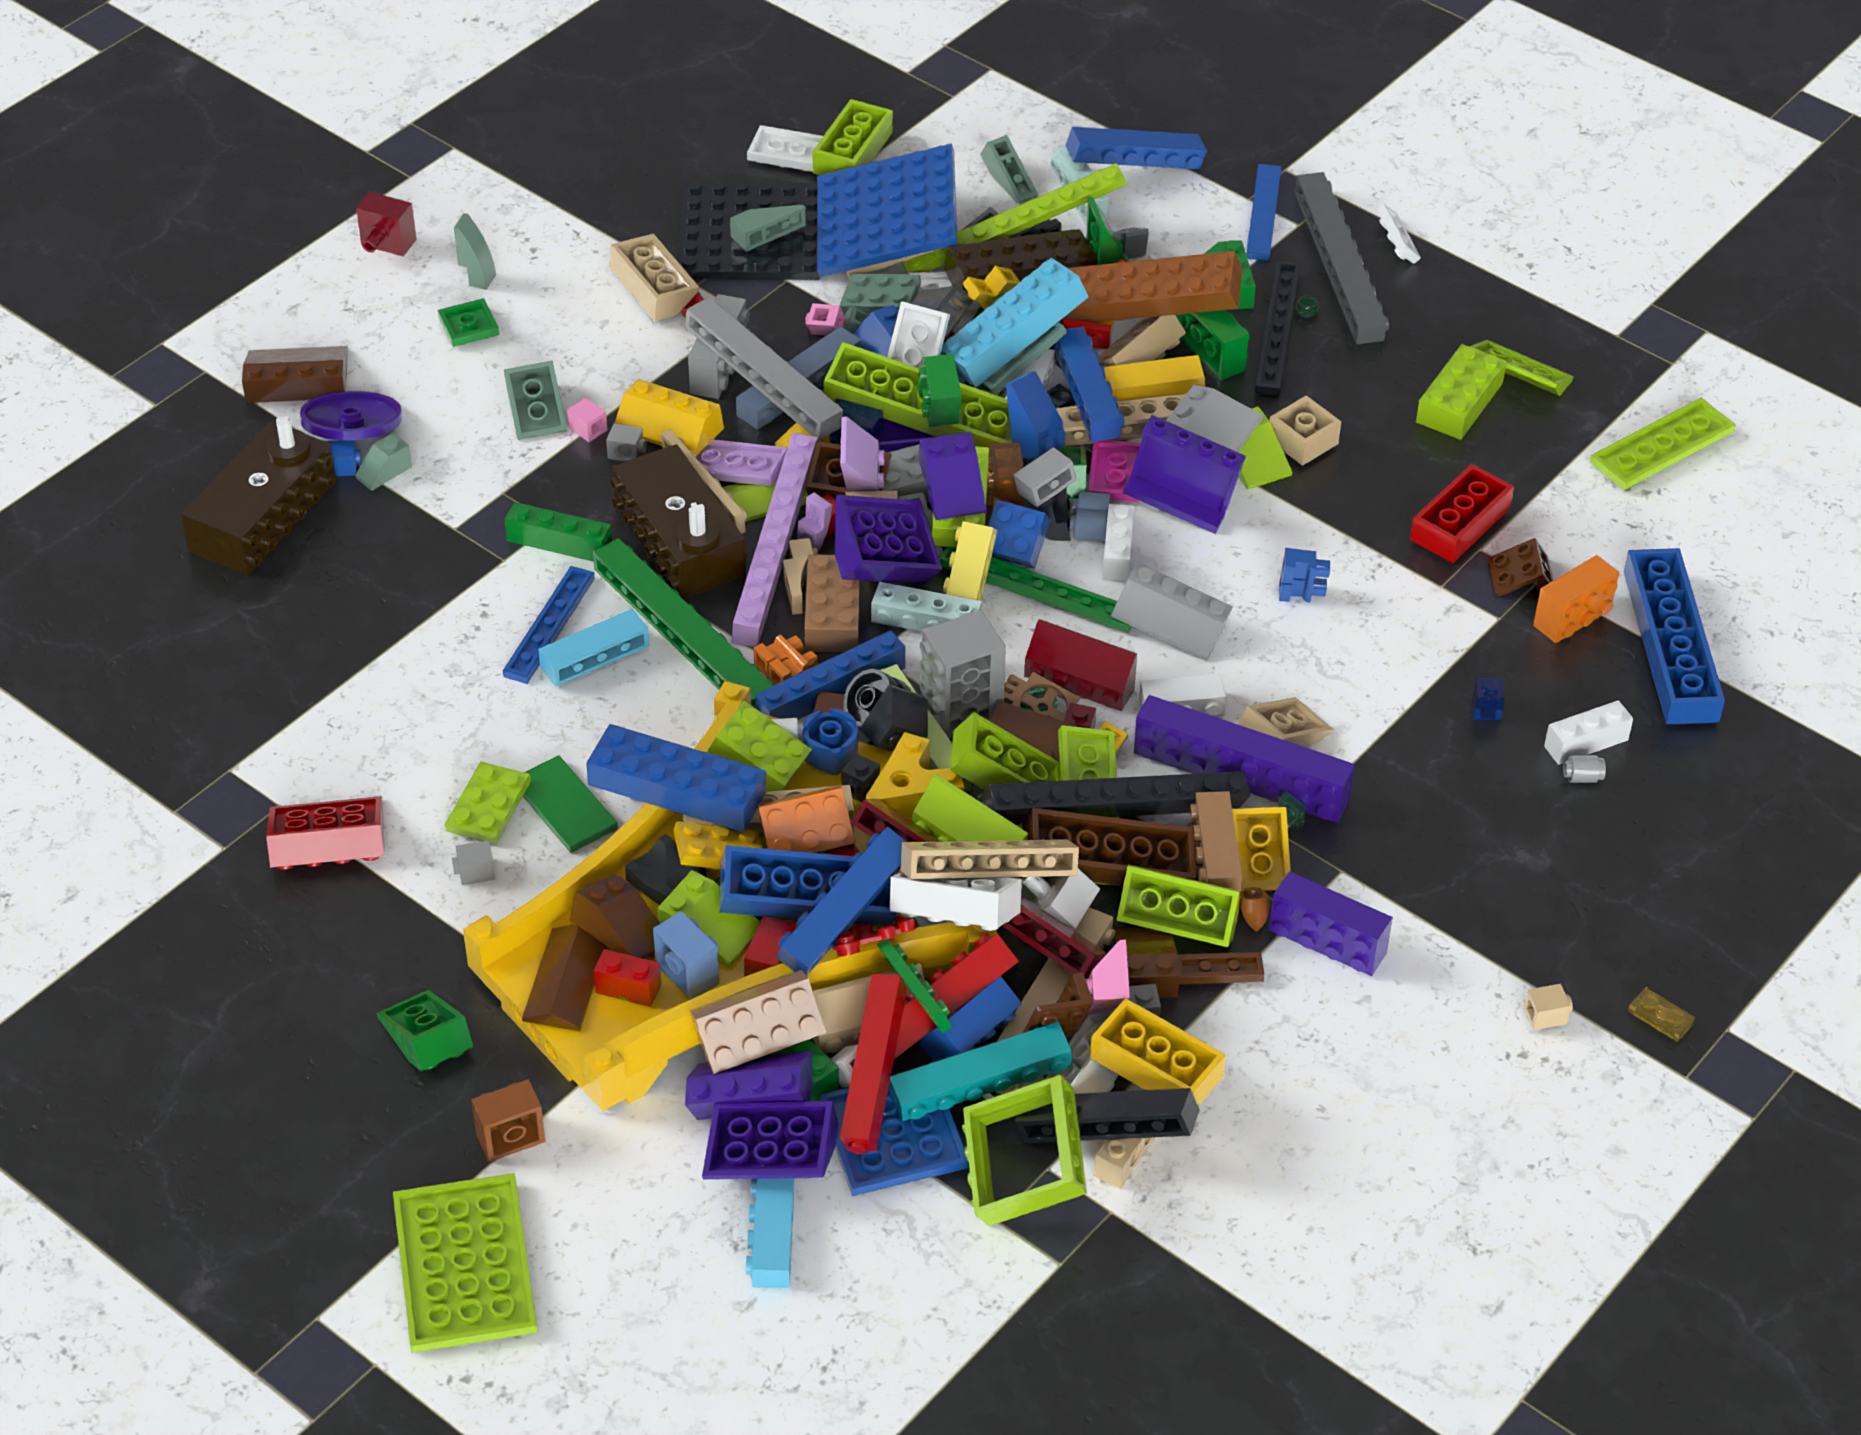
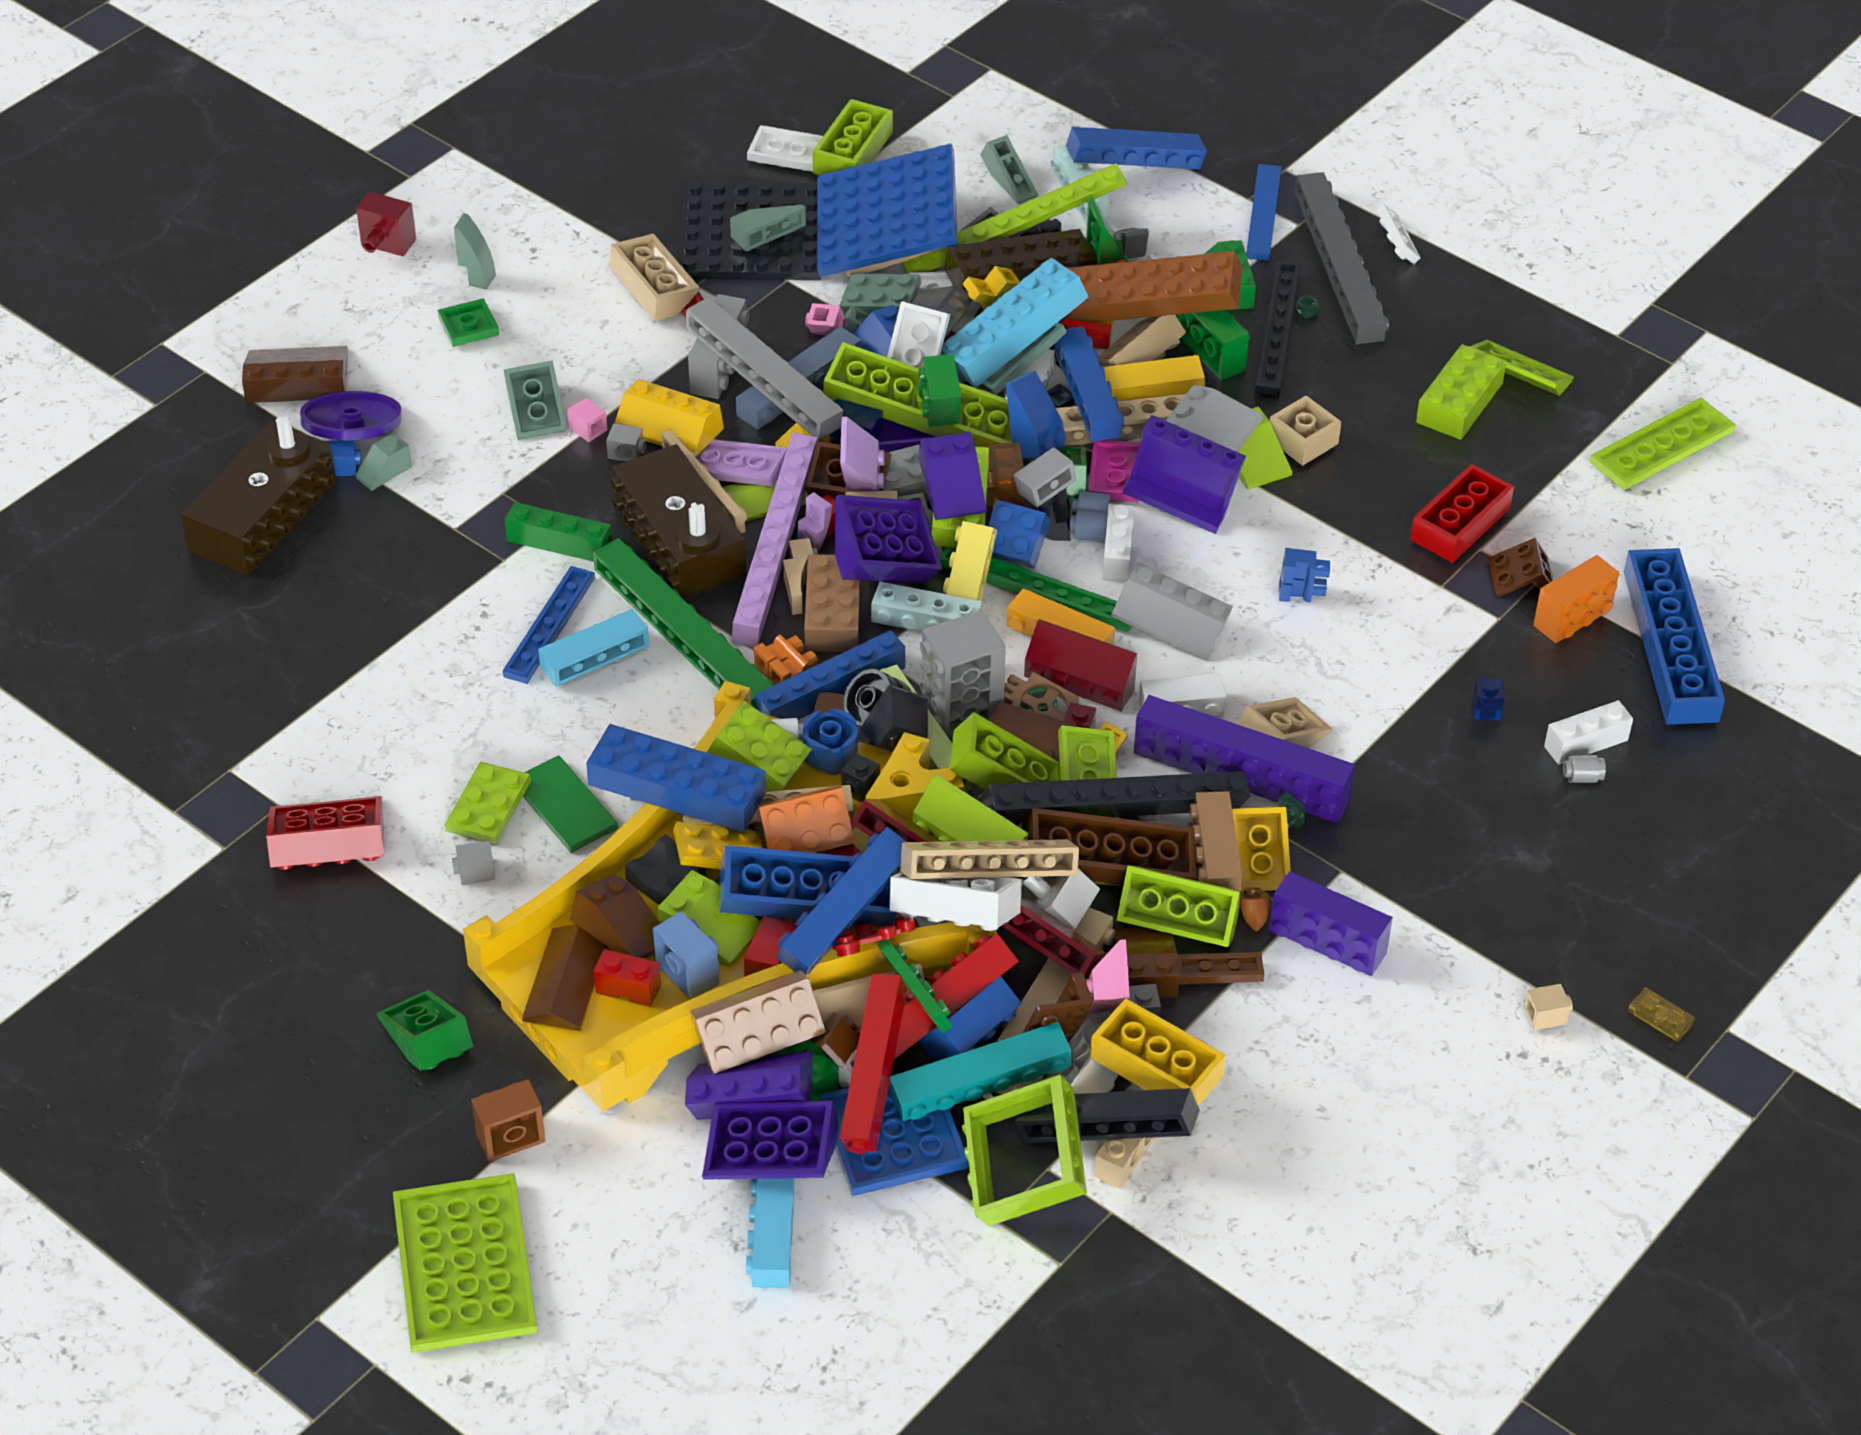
(838, 1040): none -> reddish brown slope
(1030, 607): none -> light orange brick

